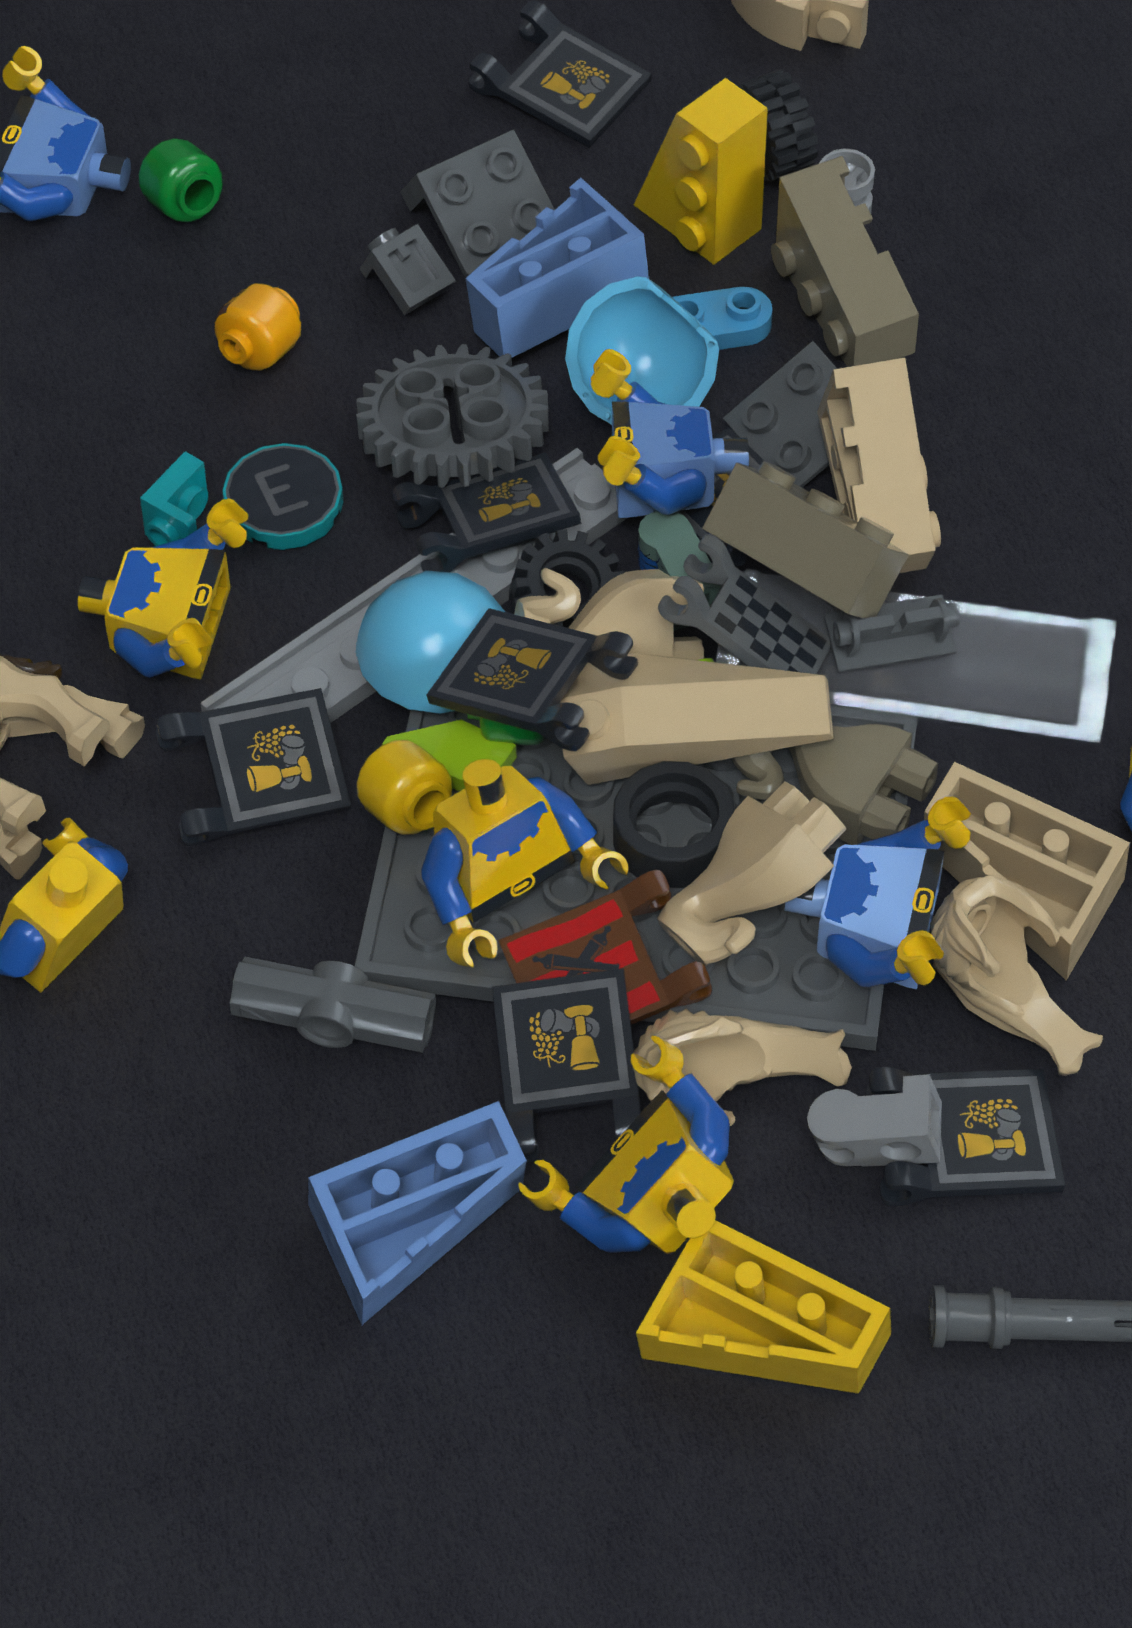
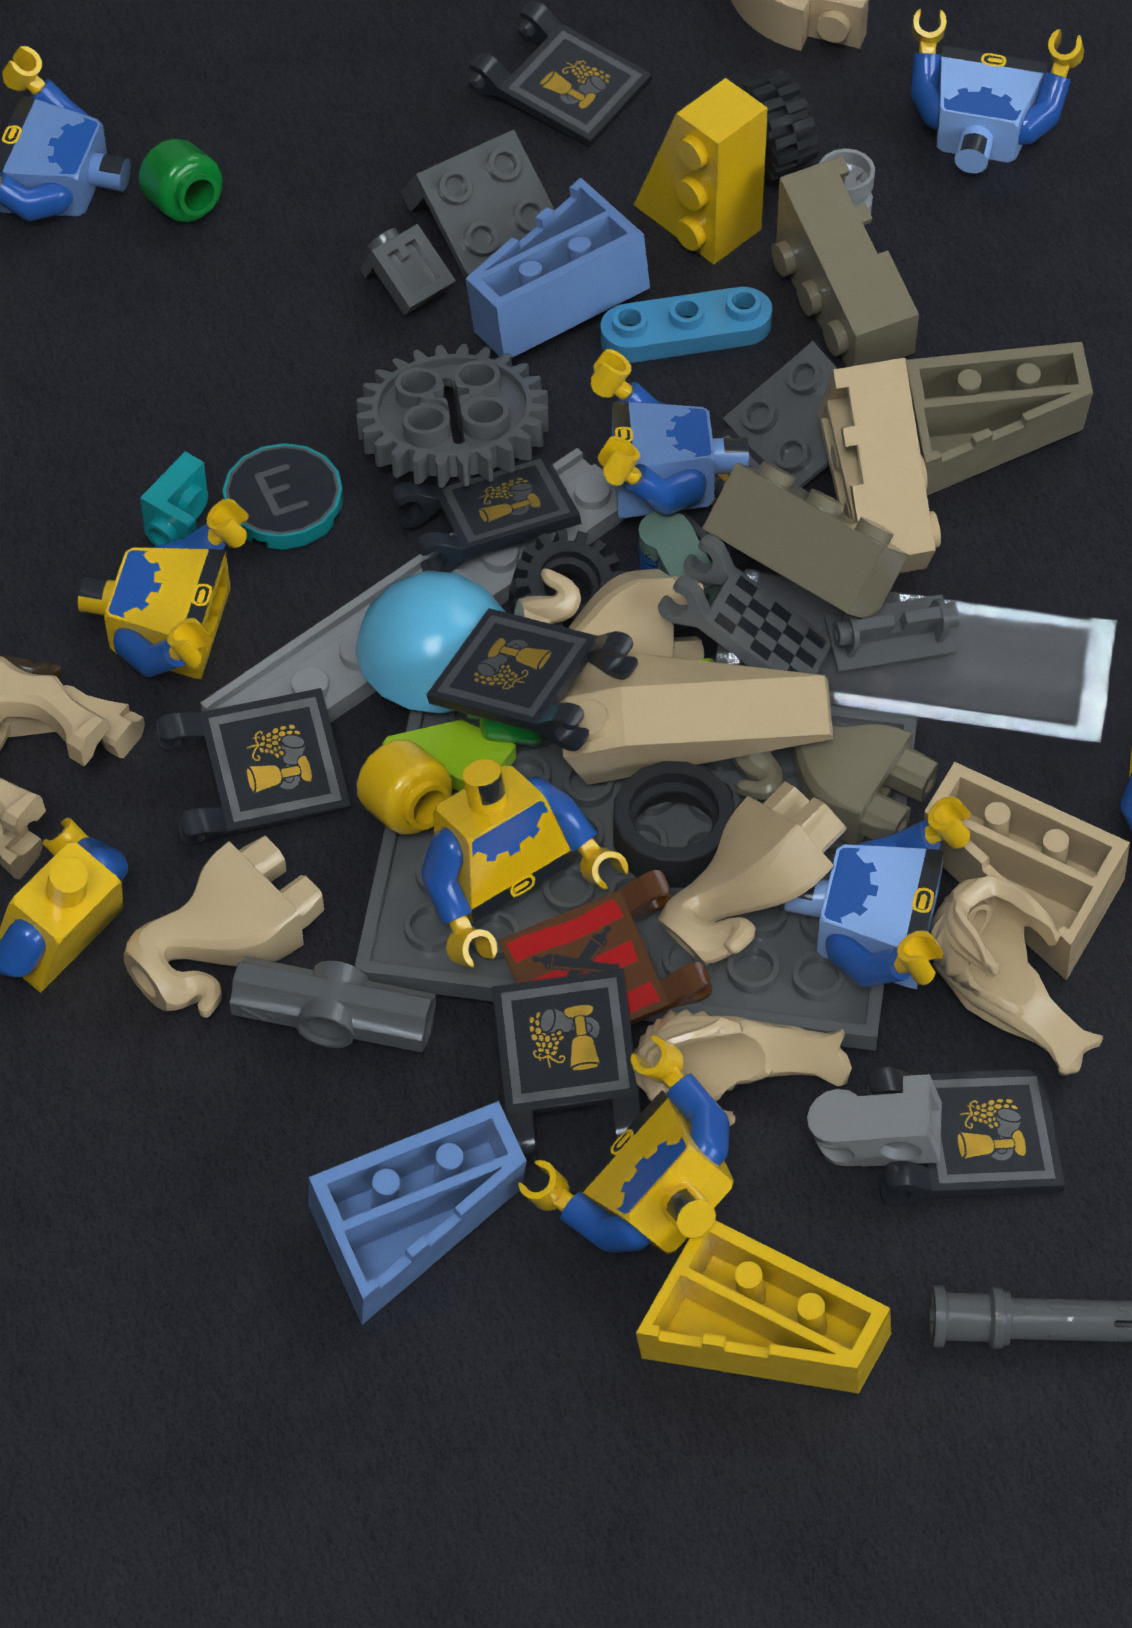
(226, 919): none -> tan hips
(258, 326): light orange head -> none
(660, 339): medium azure cylinder -> none
(984, 100): none -> torso
(995, 406): none -> dark tan wedge

